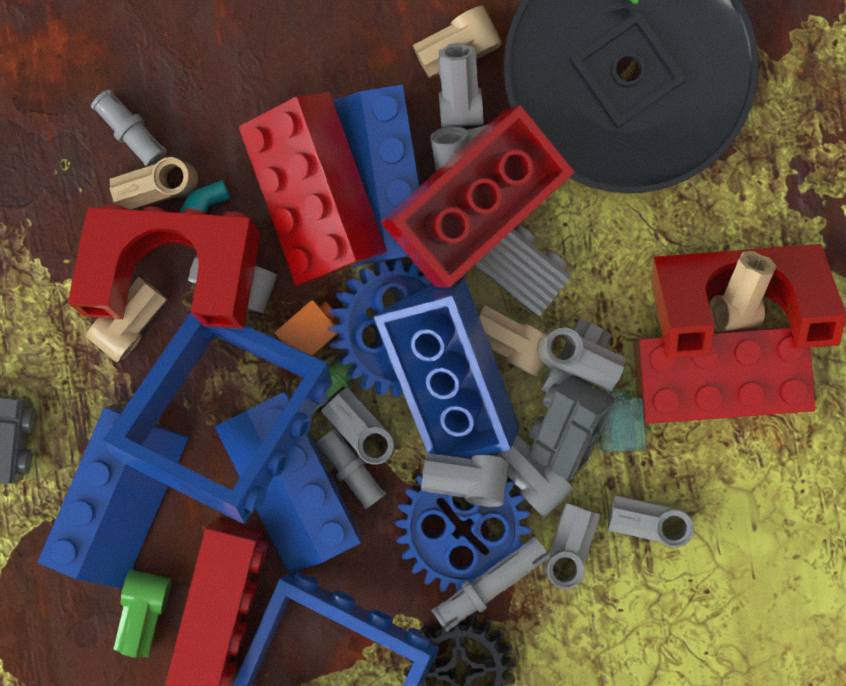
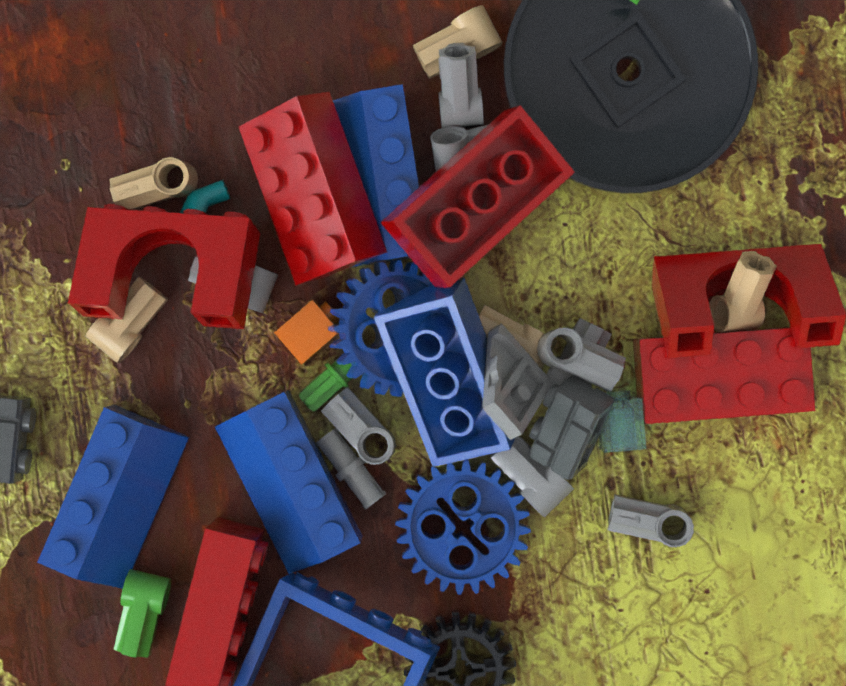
(128, 128): light grey pin -> none
(164, 381): blue window -> none
(477, 479): light grey piece -> none
(485, 587): light grey pin -> none
(512, 383): none -> light grey wing
(524, 270): light grey brick -> none
(571, 541): light grey piece -> none

